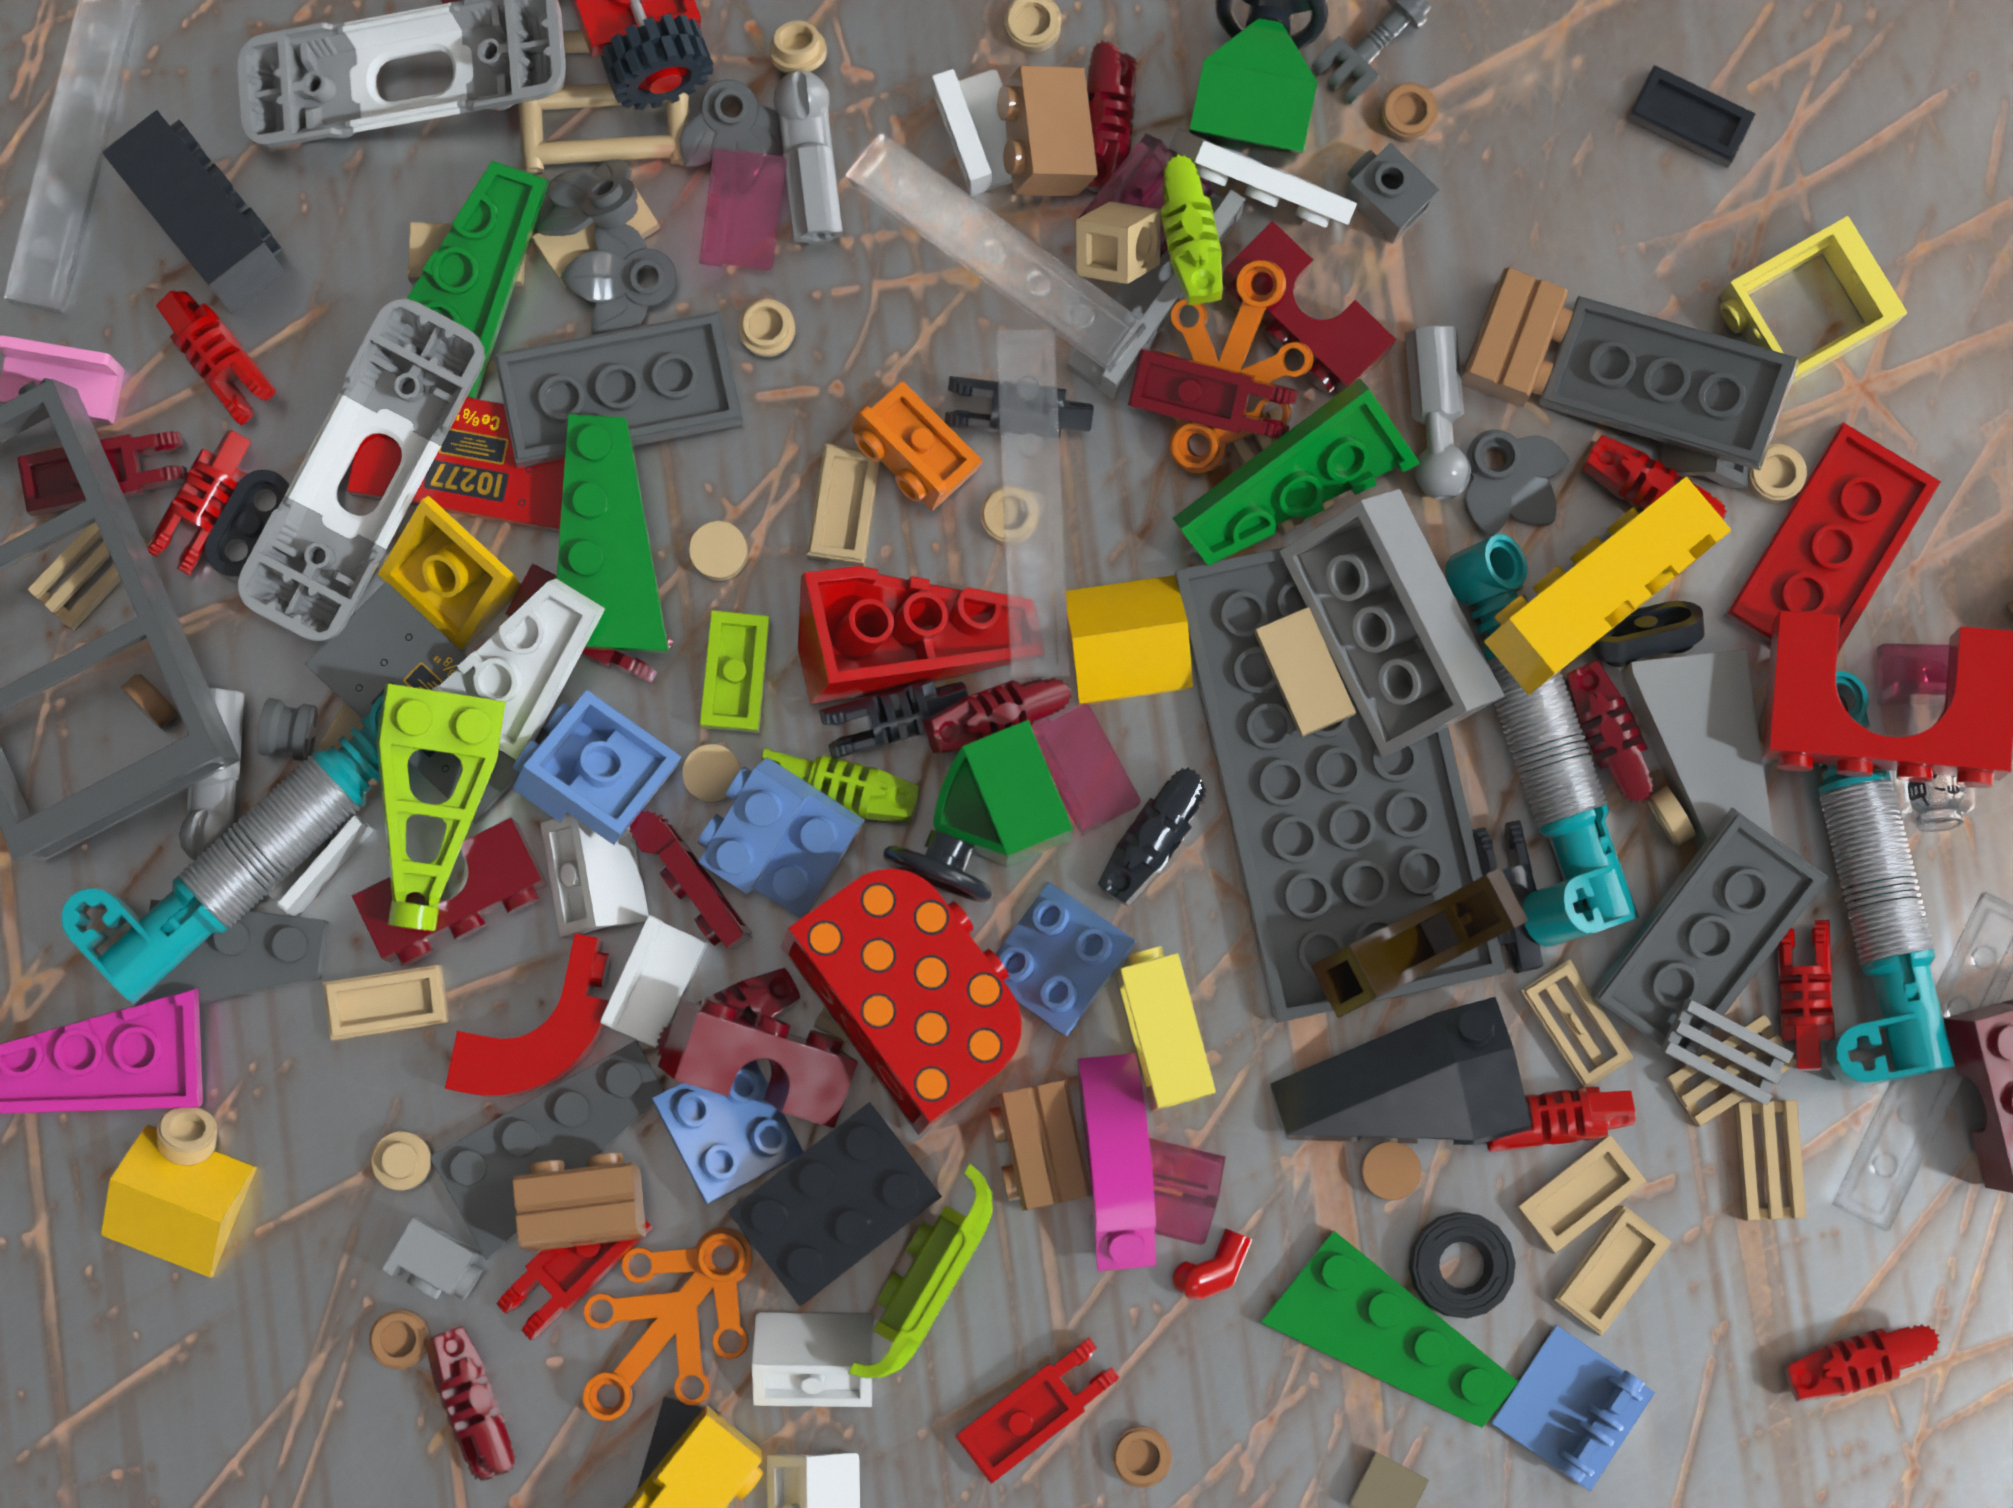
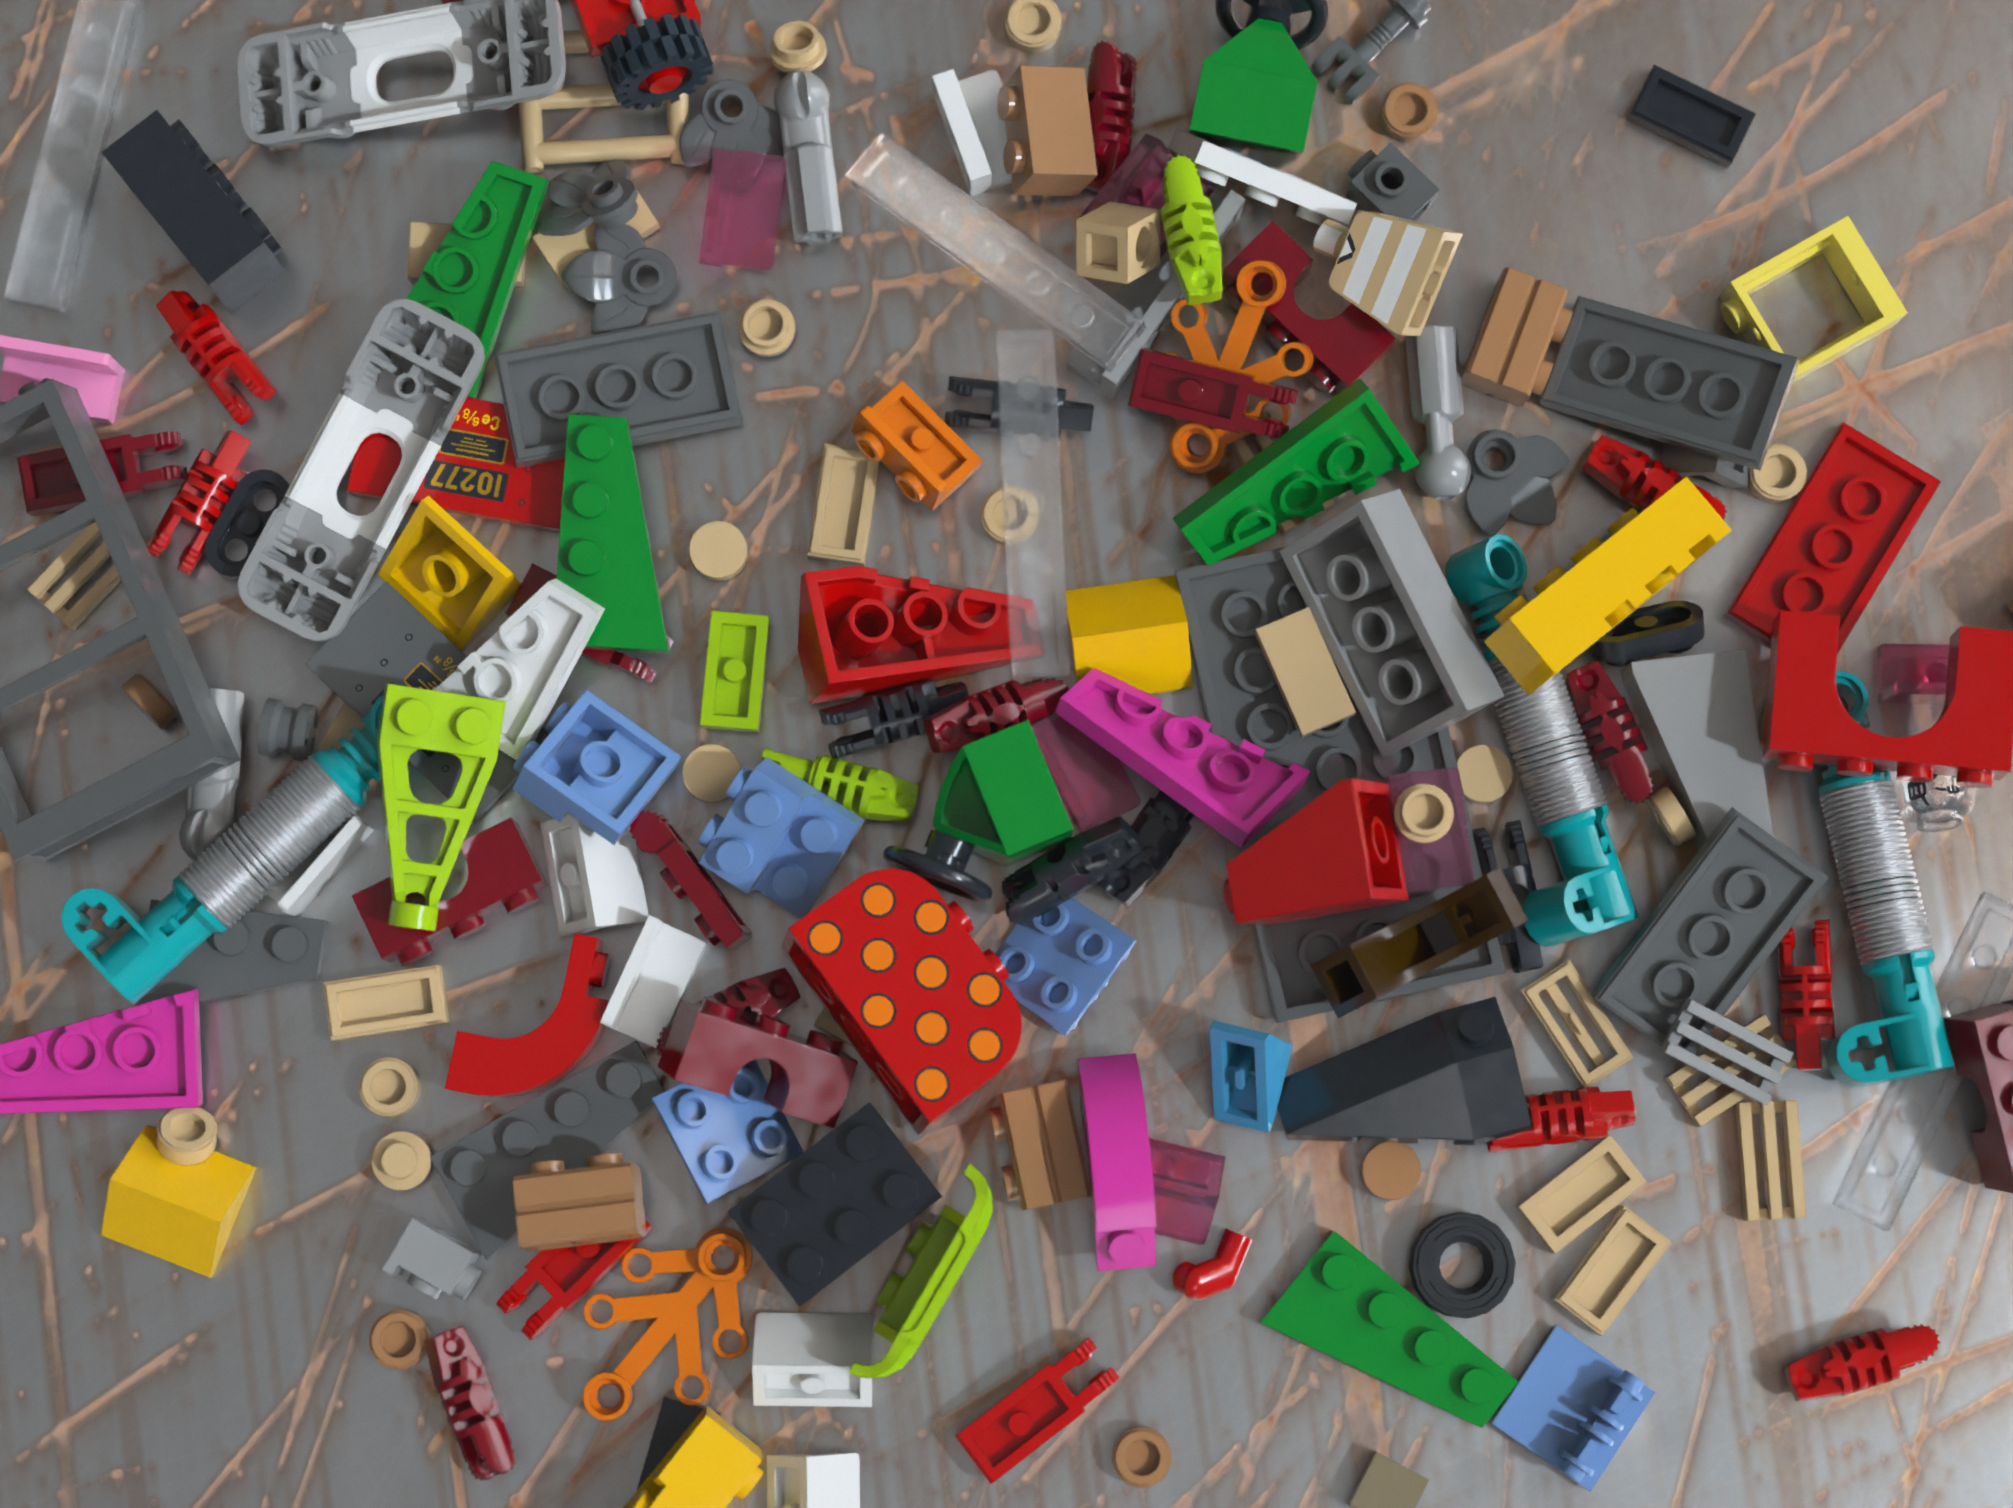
(389, 1087): none -> tan tile
(1068, 869): none -> black hinge
(1164, 1029): light yellow window -> none
(1206, 774): none -> dark pink wing
(1247, 1075): none -> dark azure slope
(1322, 860): none -> red slope
(1388, 266): none -> tan torso
(1423, 813): none -> tan plate
(1447, 860): none -> clear pink panel
(1484, 774): none -> tan tile

